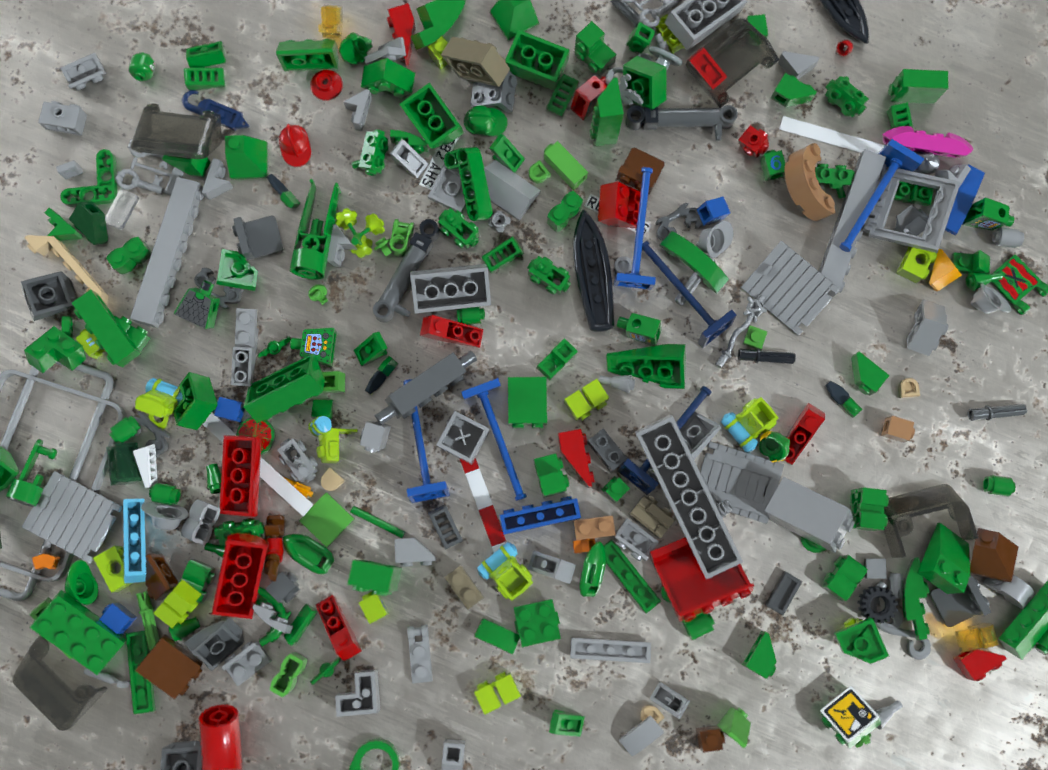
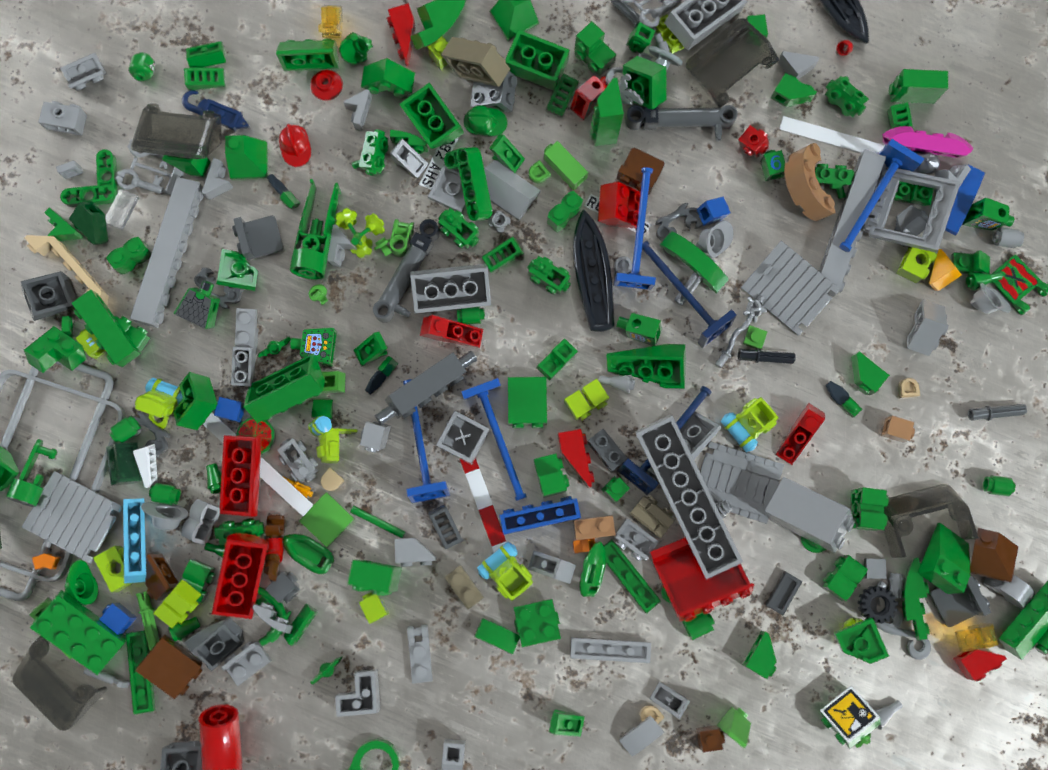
(286, 680): bright green brick -> none
(338, 628): red slope -> none
(392, 50): light grey bracket -> none
(487, 696): lime piece -> none
(707, 68): red panel -> none
(774, 446): green hair -> none

